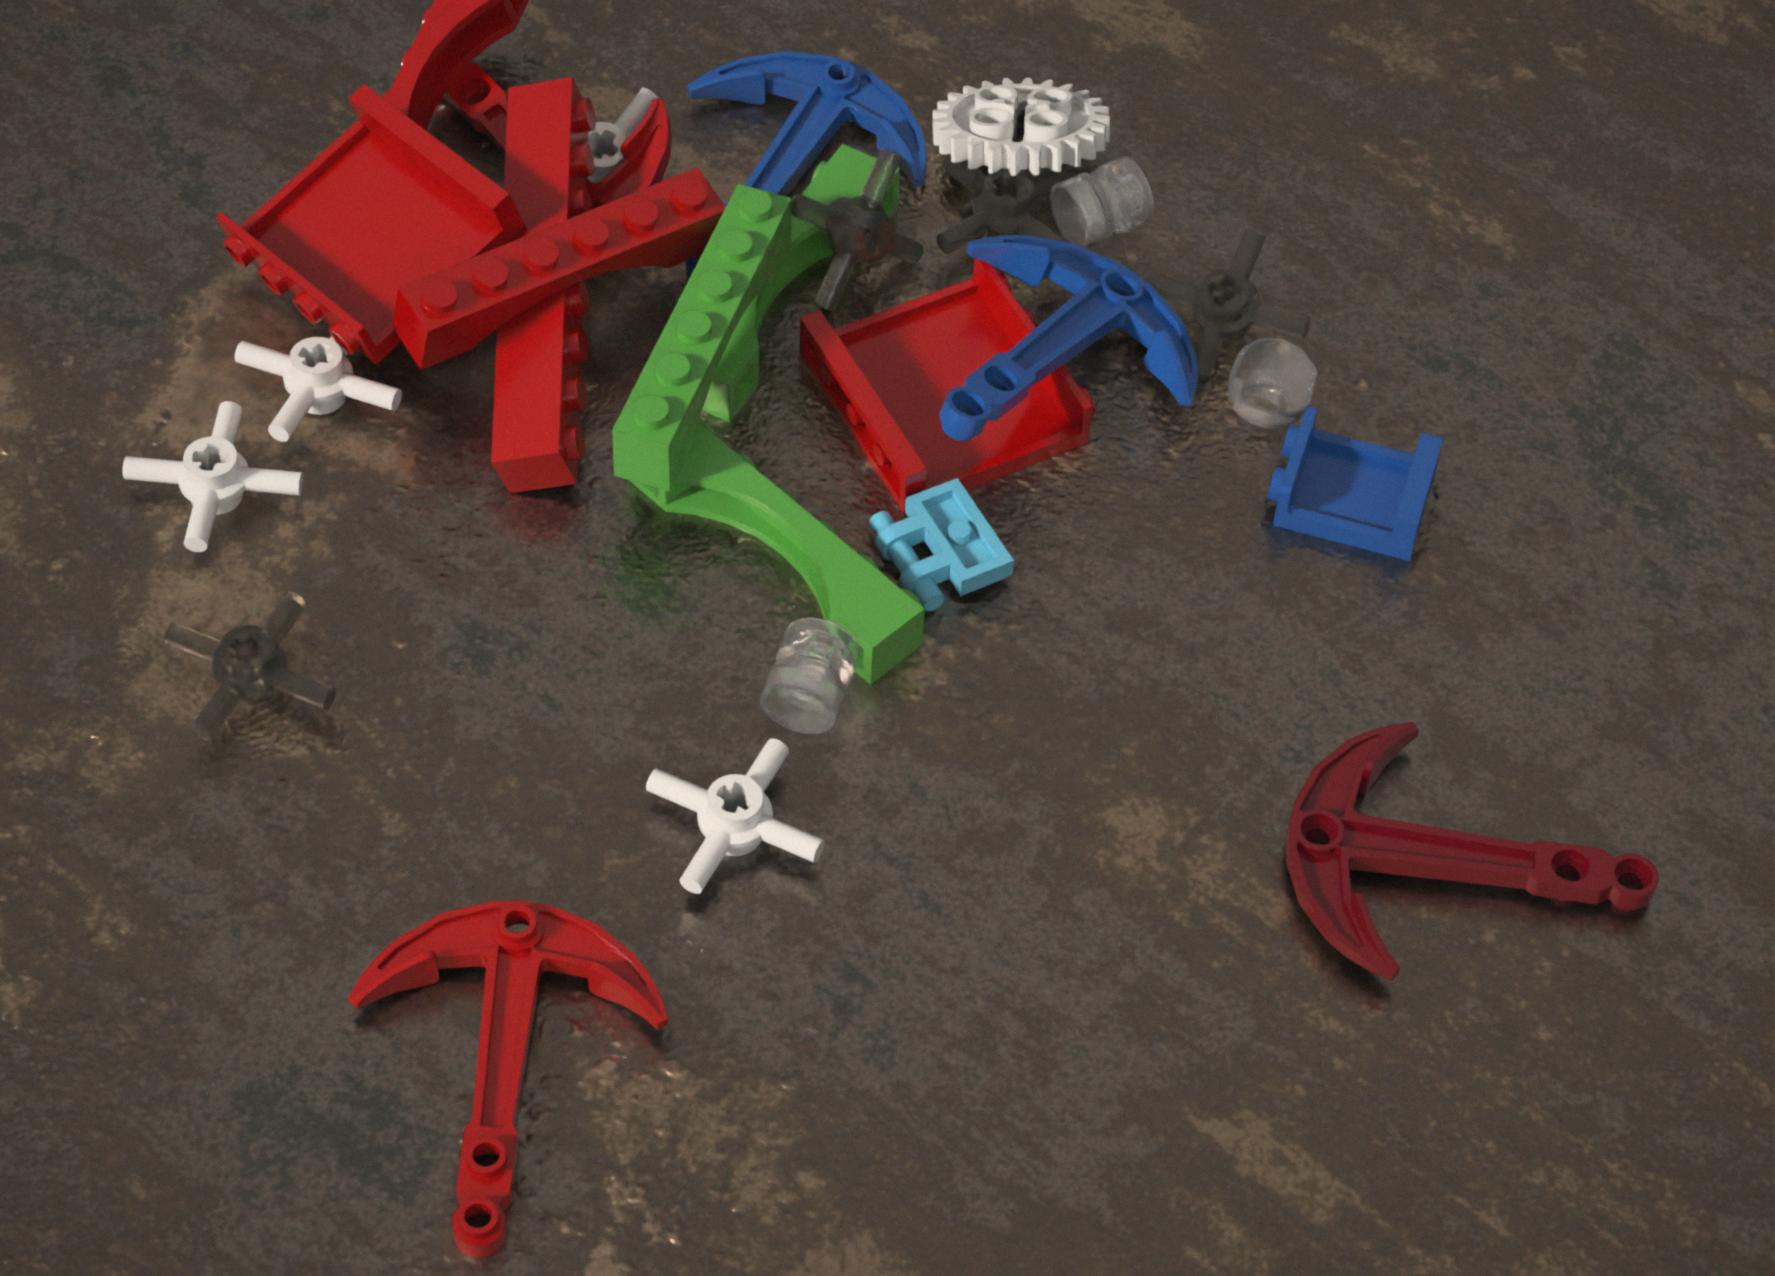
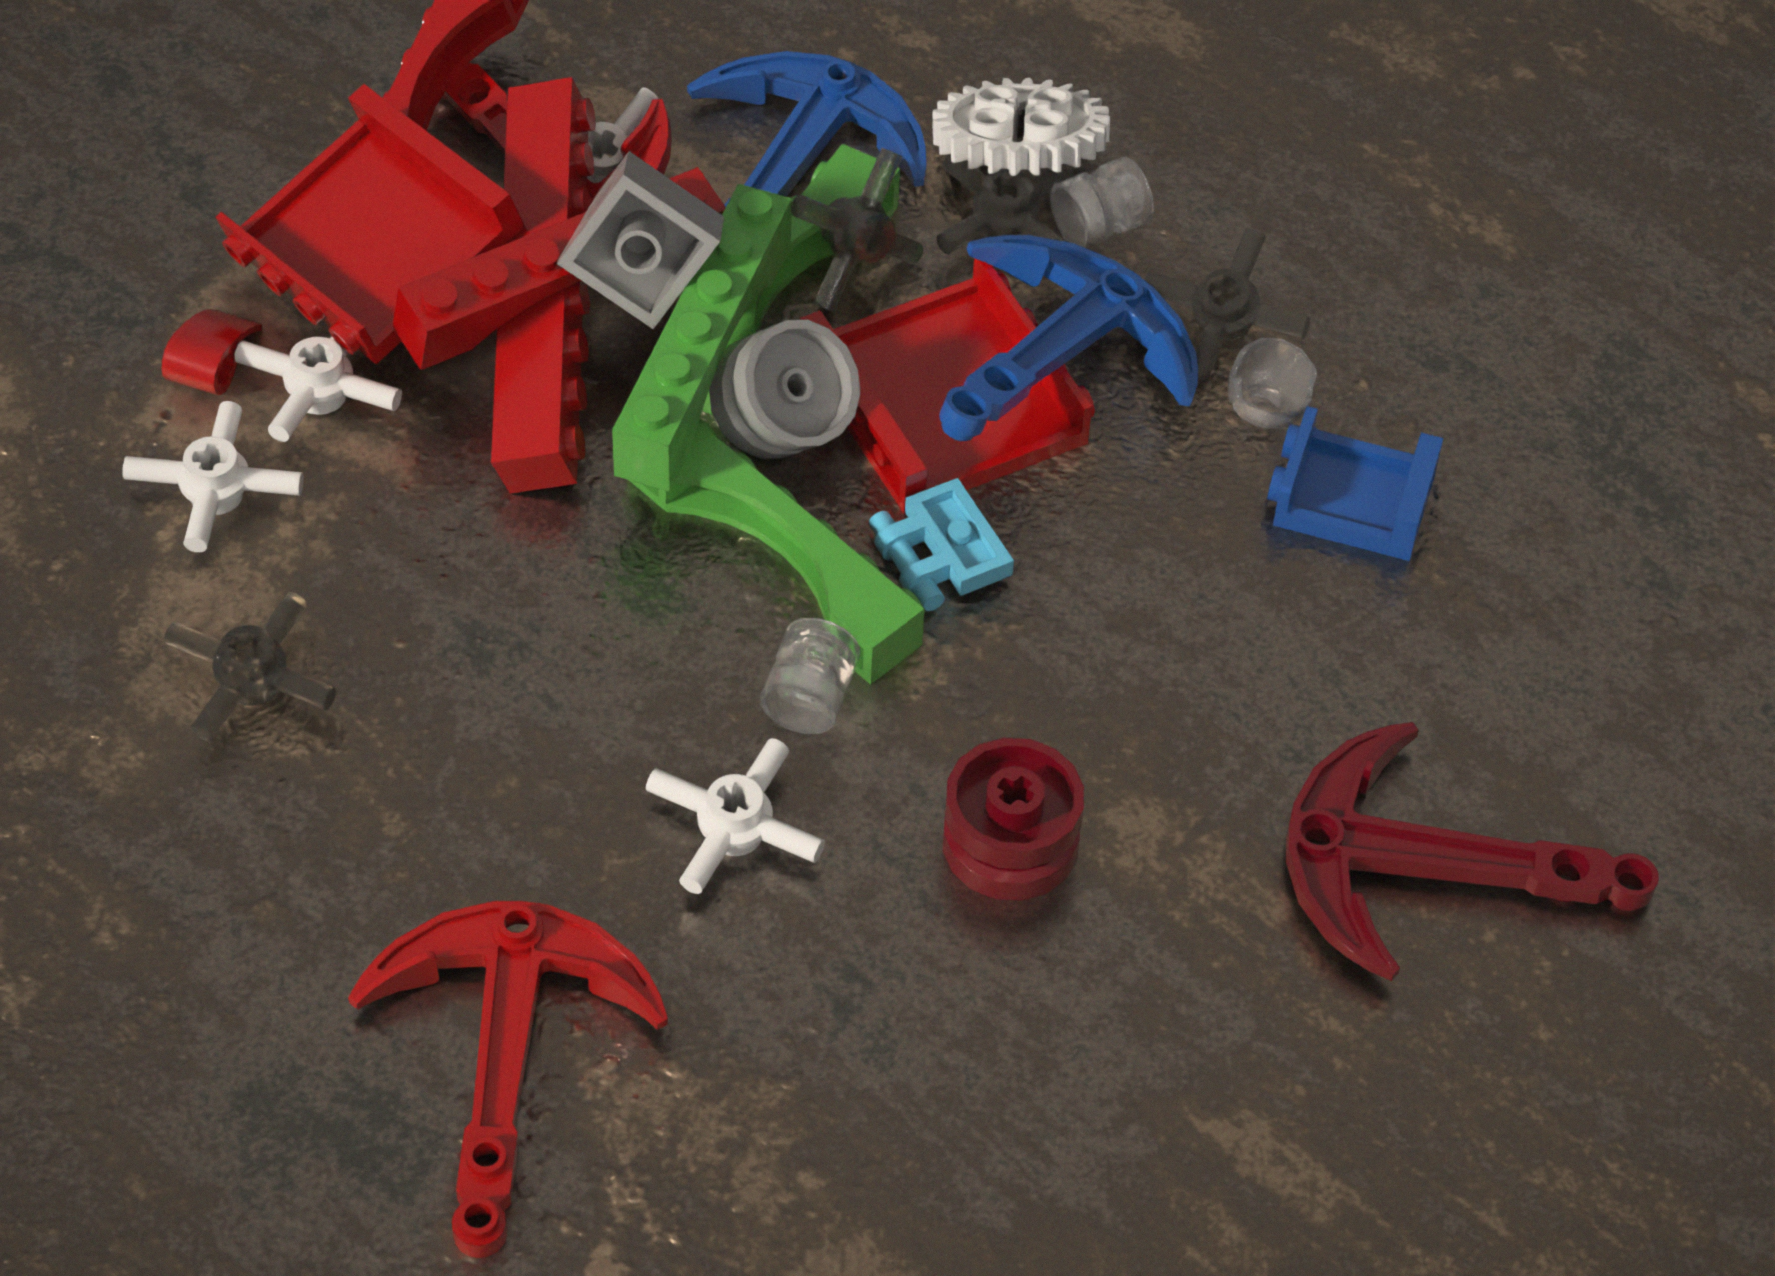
(204, 350): none -> red panel
(642, 240): none -> light grey slope
(785, 389): none -> light grey wheel
(1013, 818): none -> dark red wheel

